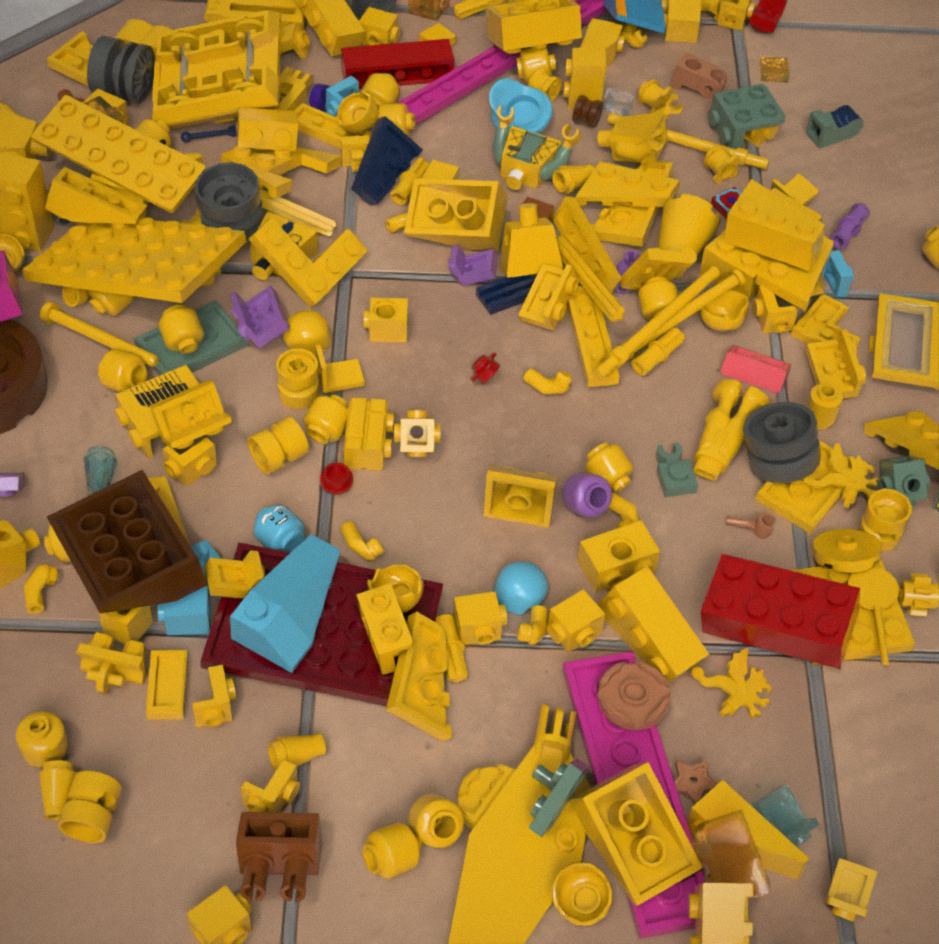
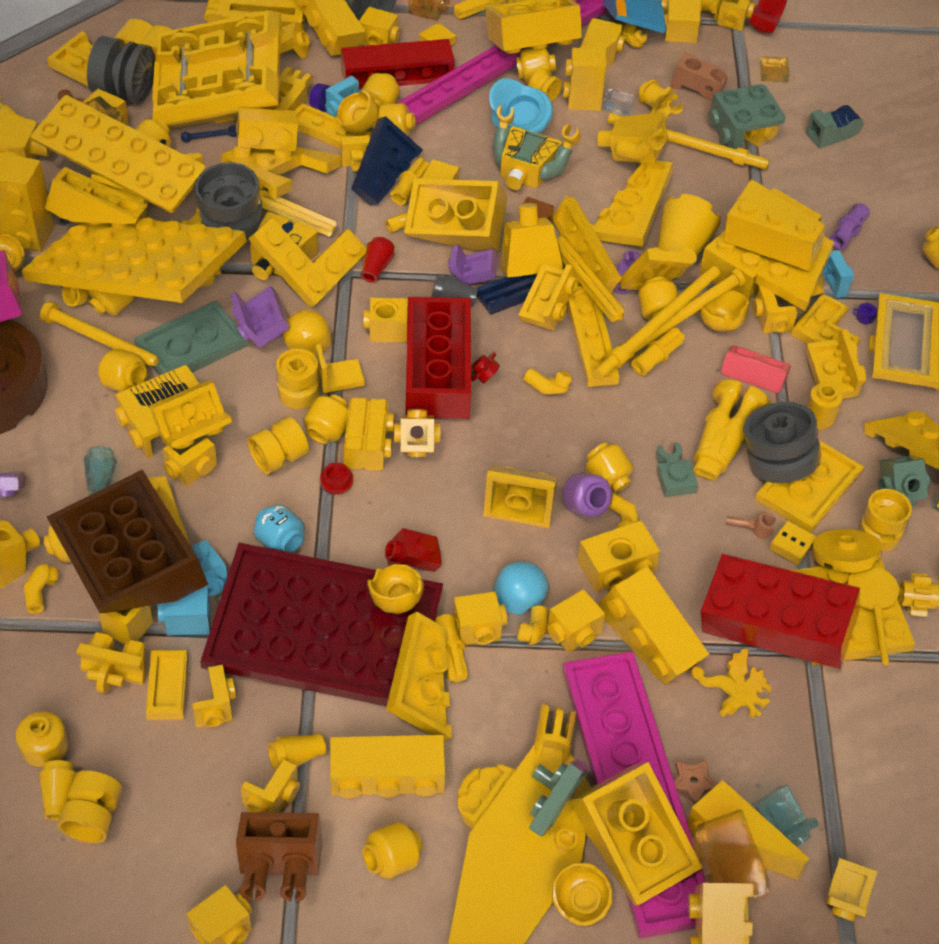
(181, 329): yellow head -> none
(234, 577): yellow bracket -> none
(286, 605): medium azure wedge -> none
(355, 542): yellow arm -> none
(377, 257): none -> red cone
(384, 625): yellow bracket -> none
(387, 765): none -> yellow brick
(414, 550): none -> red bracket
(436, 820): yellow head -> none
(439, 356): none -> red brick
(451, 288): none -> dark grey cone
(571, 177): yellow cone -> none
(587, 111): reddish brown wheel -> none
(622, 184): yellow wing -> none
(634, 695): nougat tile -> none
(721, 163): yellow brick -> none
(724, 201): red tile -> none
(792, 543): none -> yellow tile
(797, 188): yellow bracket -> none
(852, 481): yellow piece -> none
(865, 313): none -> dark purple piece

